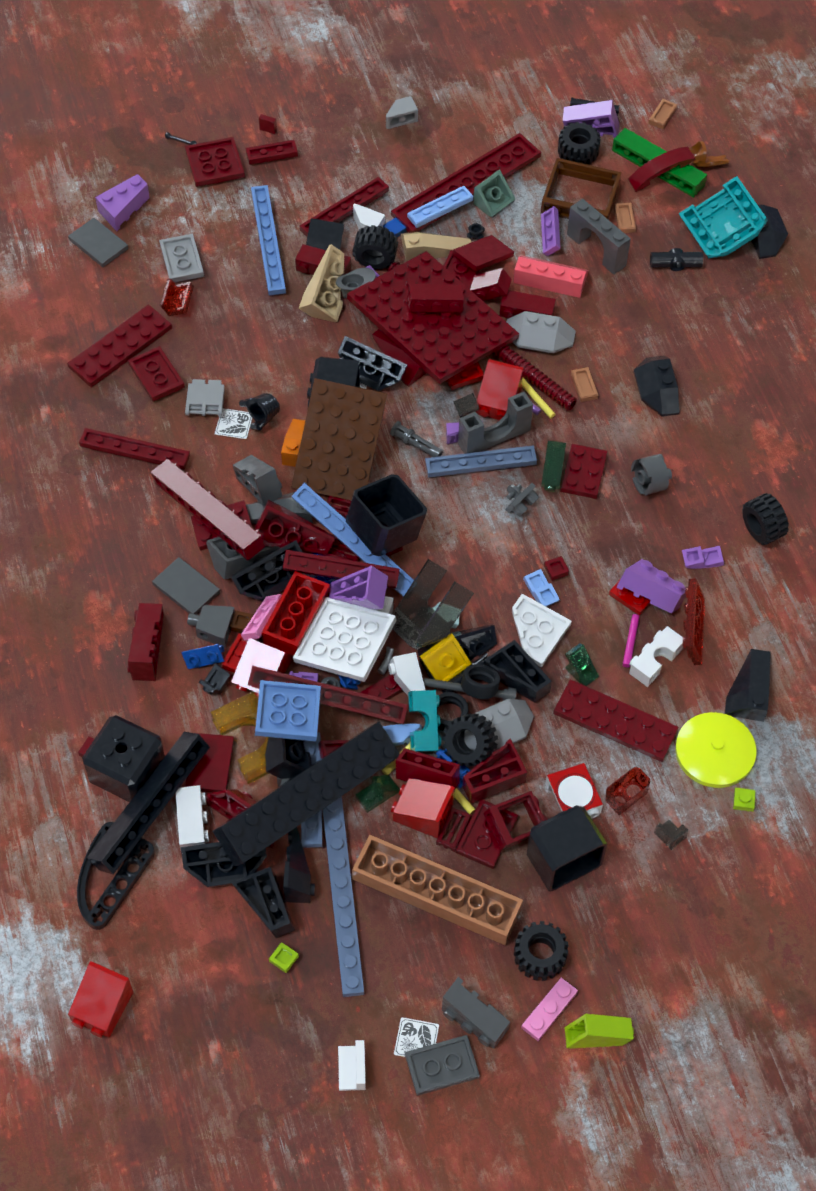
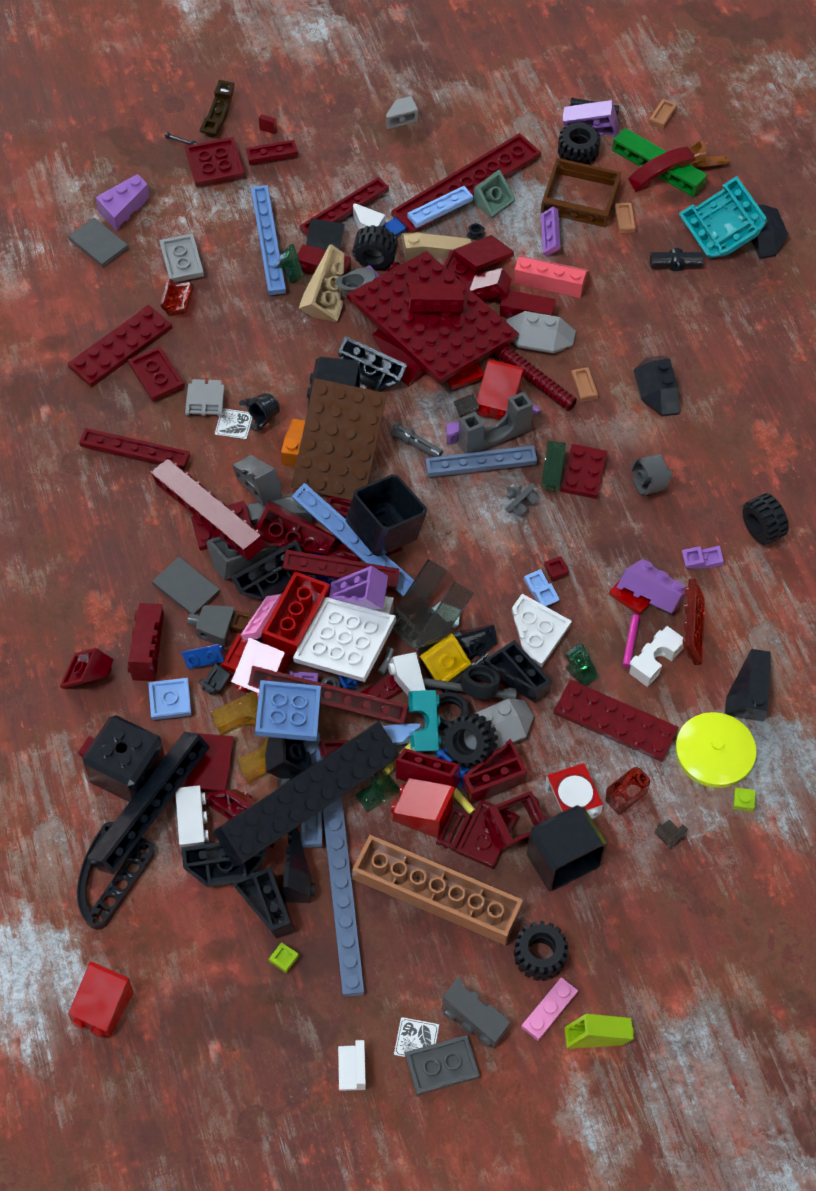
(86, 667): none -> dark red slope
(169, 699): none -> light blue plate
(219, 108): none -> dark brown slope
(290, 261): none -> clear green slope
(541, 403): light yellow bar -> none
(616, 244): dark grey arch -> none

